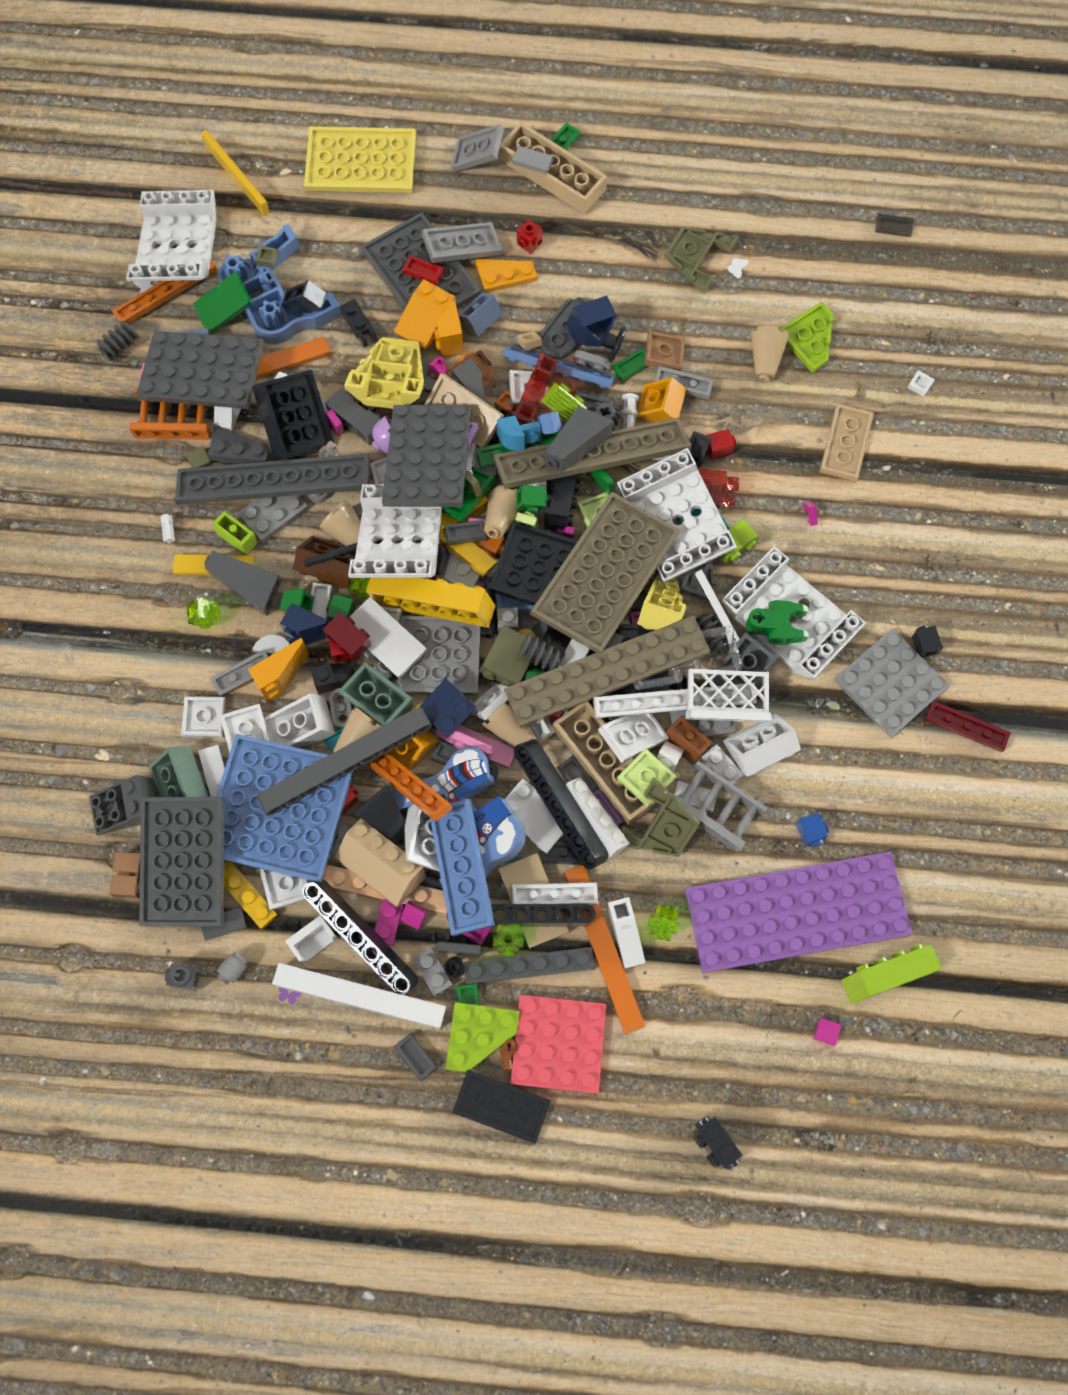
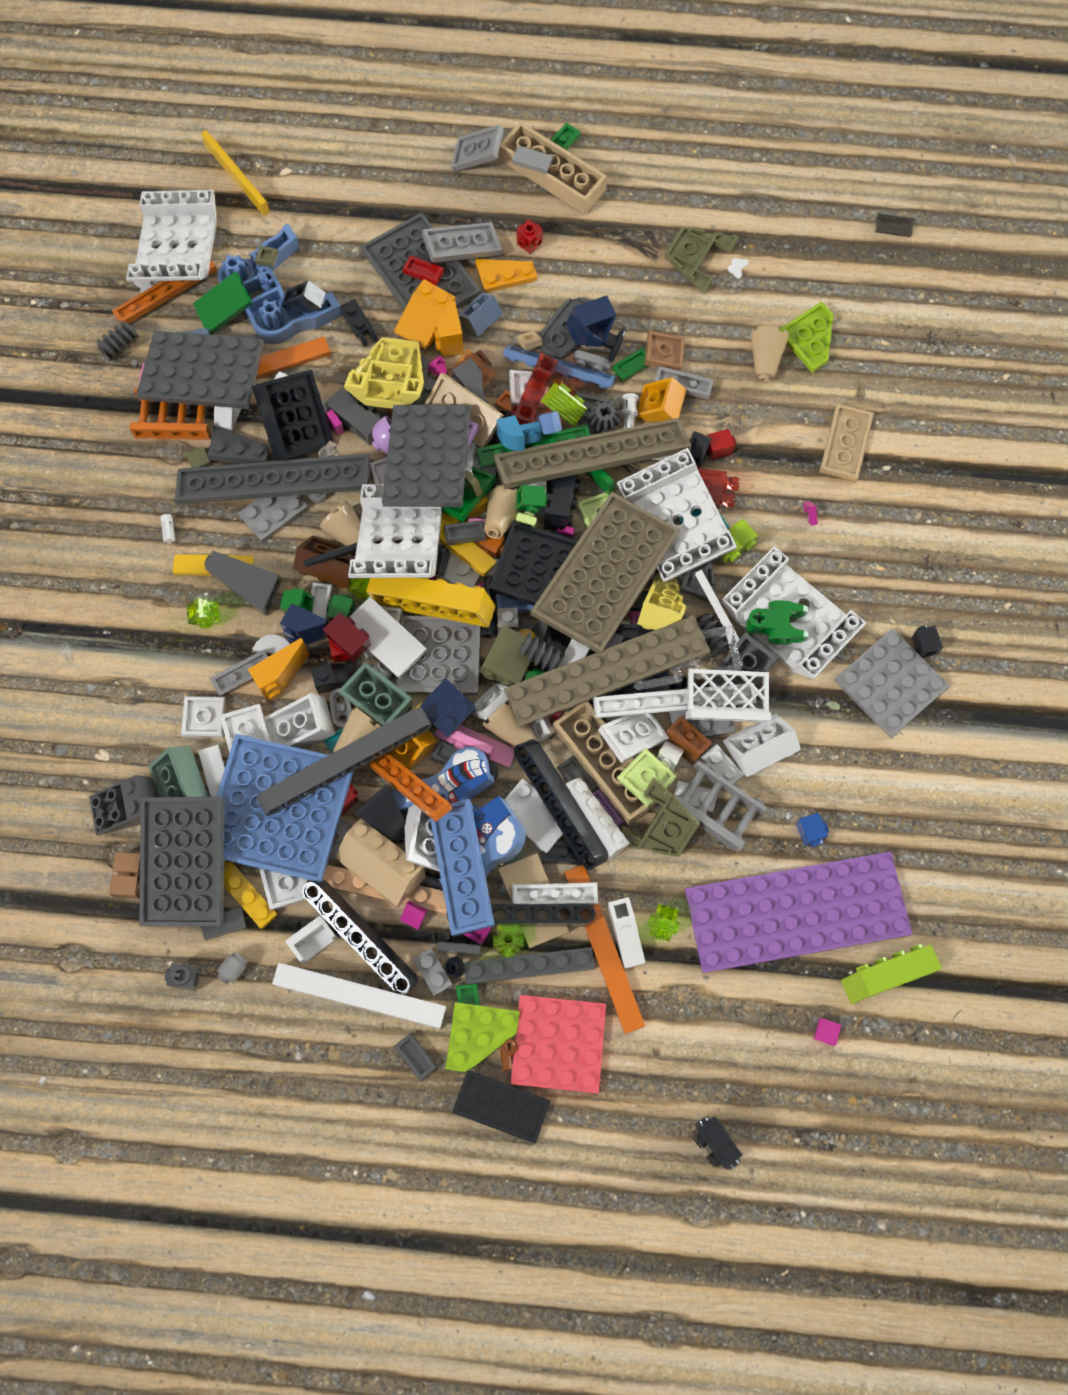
(235, 533): lime brick -> none
(288, 996): medium lavender sticker -> none
(360, 159): light yellow plate -> none
(388, 921): dark pink plate -> none
(577, 438): dark grey slope -> none
(920, 383): white tile -> none
(967, 726): dark red plate -> none

